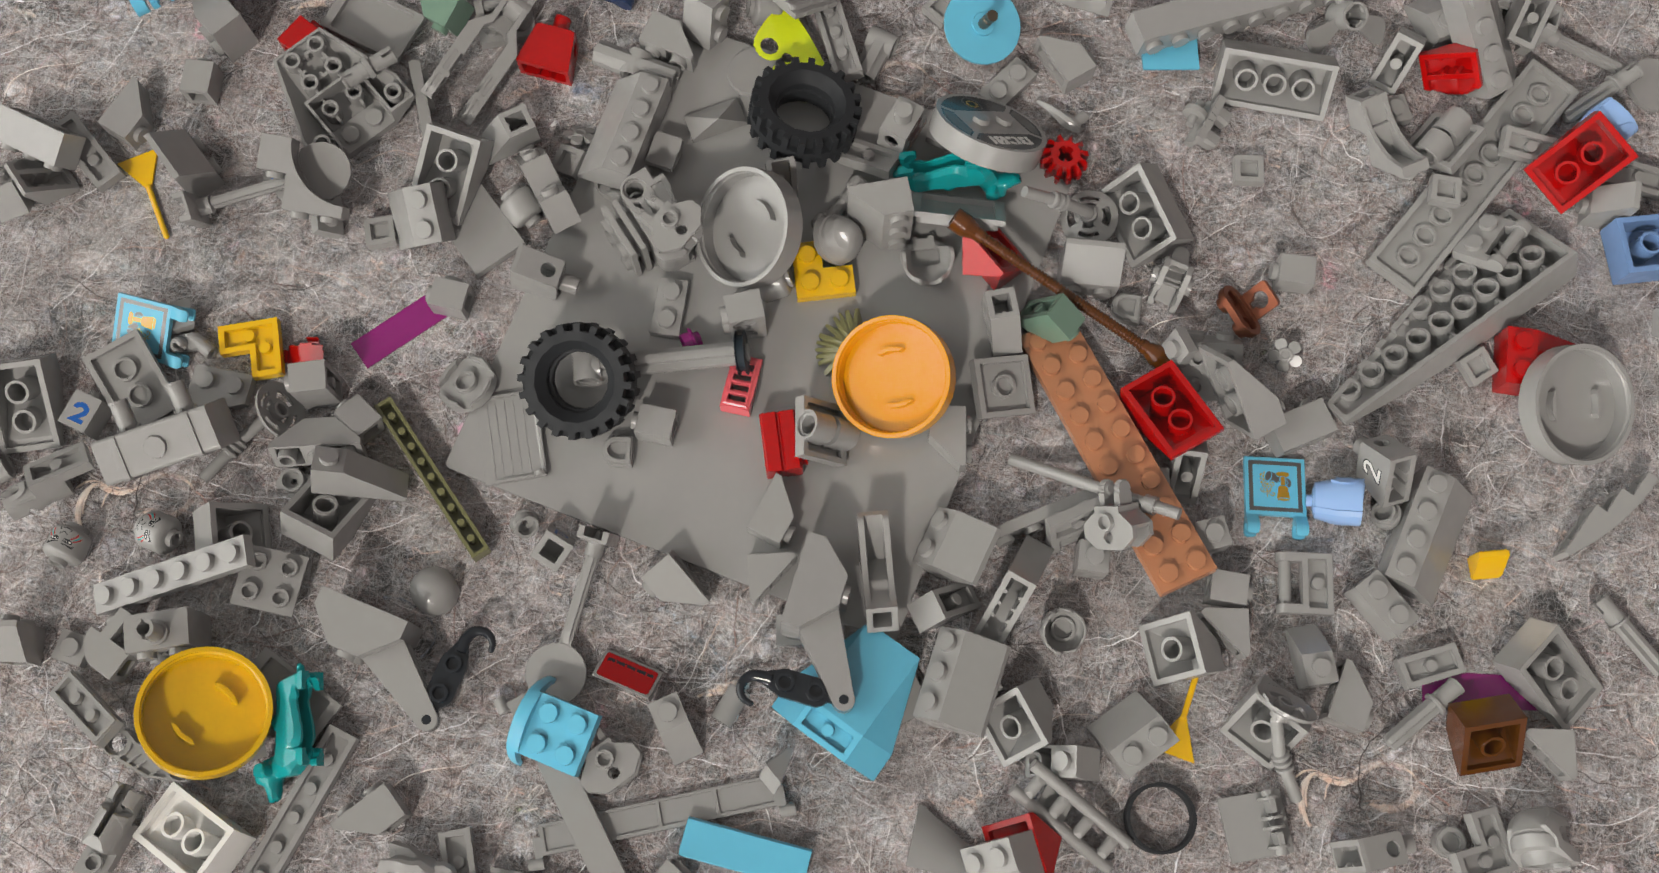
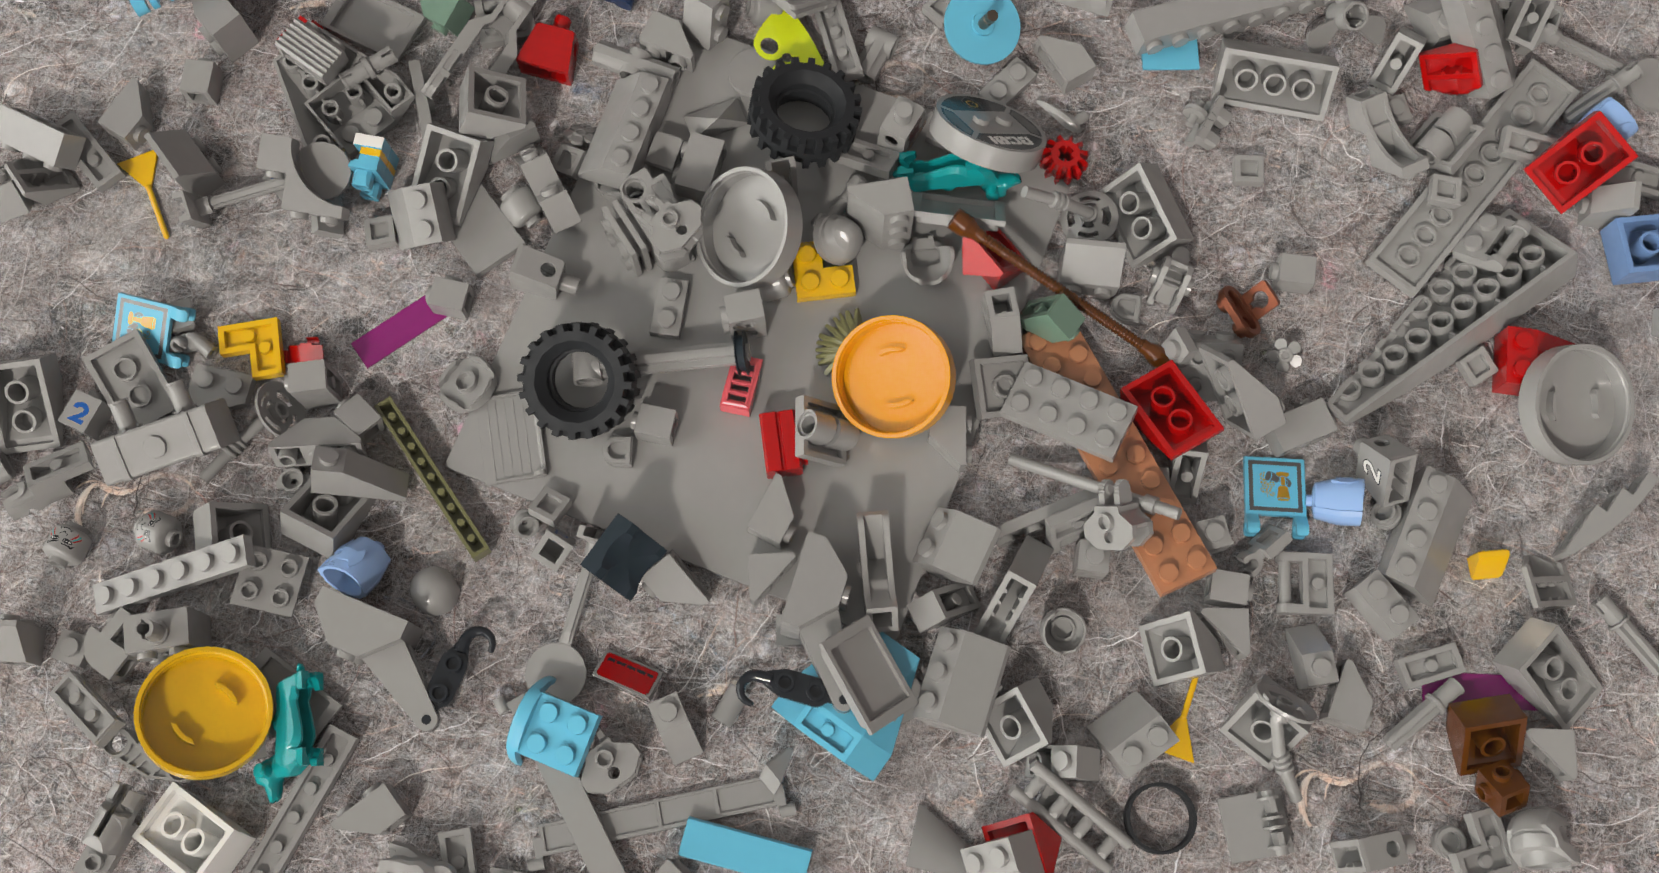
(312, 51): none -> light grey brick
(356, 567): none -> light blue helmet
(374, 167): none -> medium azure hips
(491, 103): none -> light grey slope
(549, 506): none -> light grey plate
(623, 556): none -> black brick
(690, 338): magenta plate -> none
(700, 165): none -> light grey brick
(867, 675): none -> light grey piece
(1069, 411): none -> light grey plate
(1266, 544): none -> light grey plate
(1502, 787): none -> reddish brown brick
(1547, 583): none -> light grey slope

